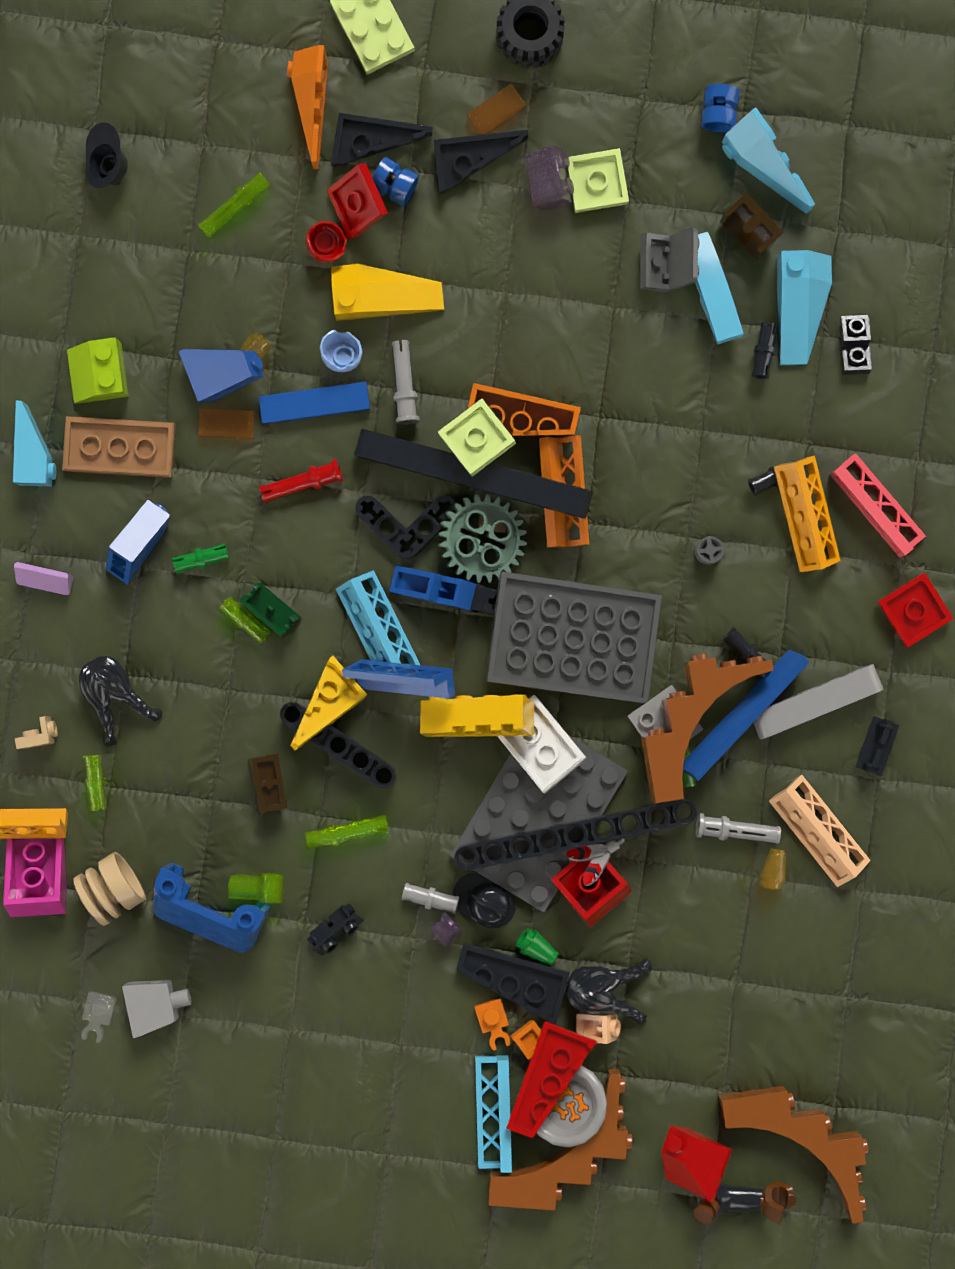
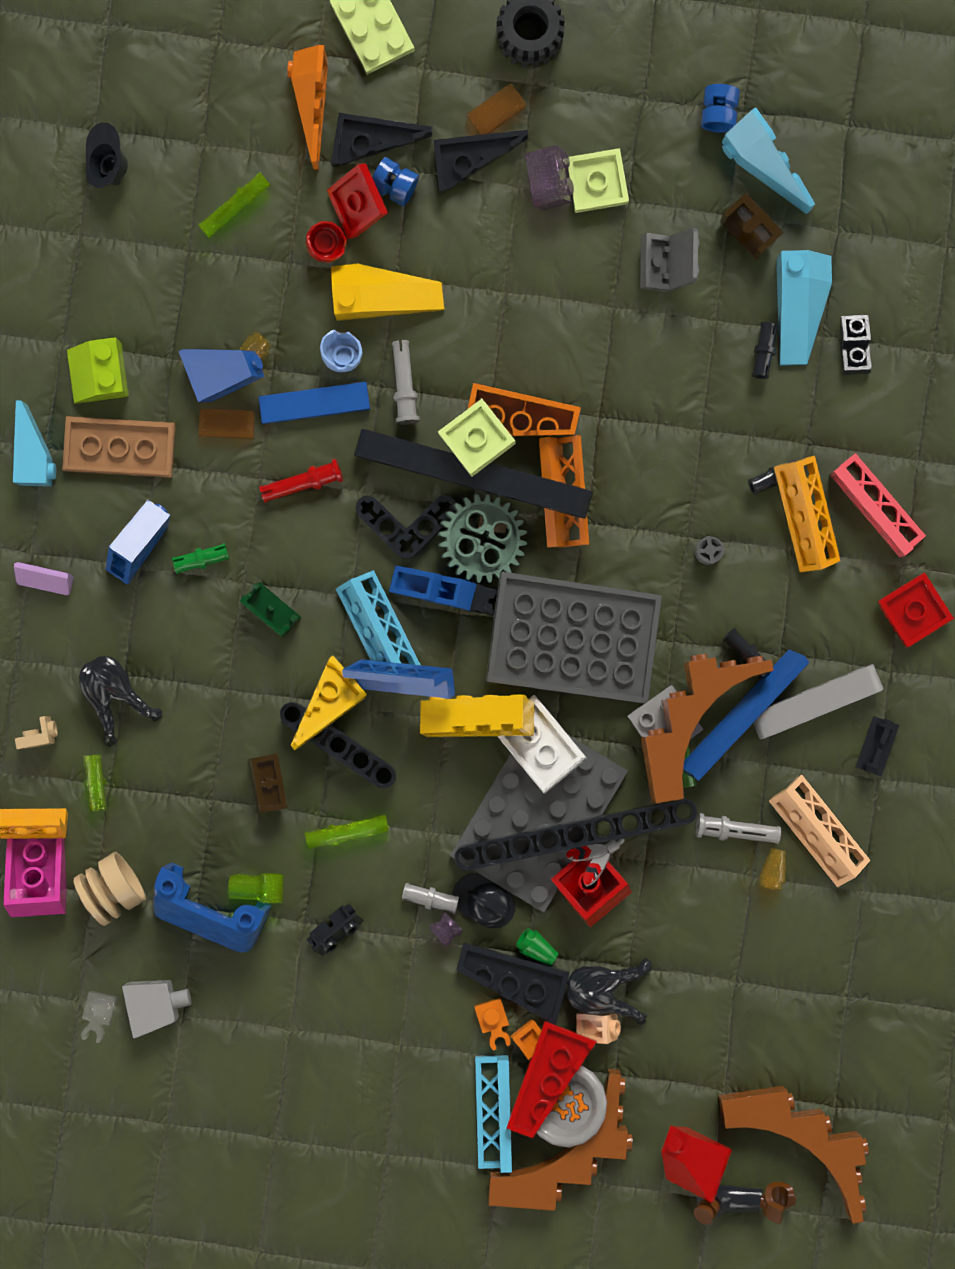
(244, 620): clear neon green pin -> none
(715, 294): medium azure slope -> none

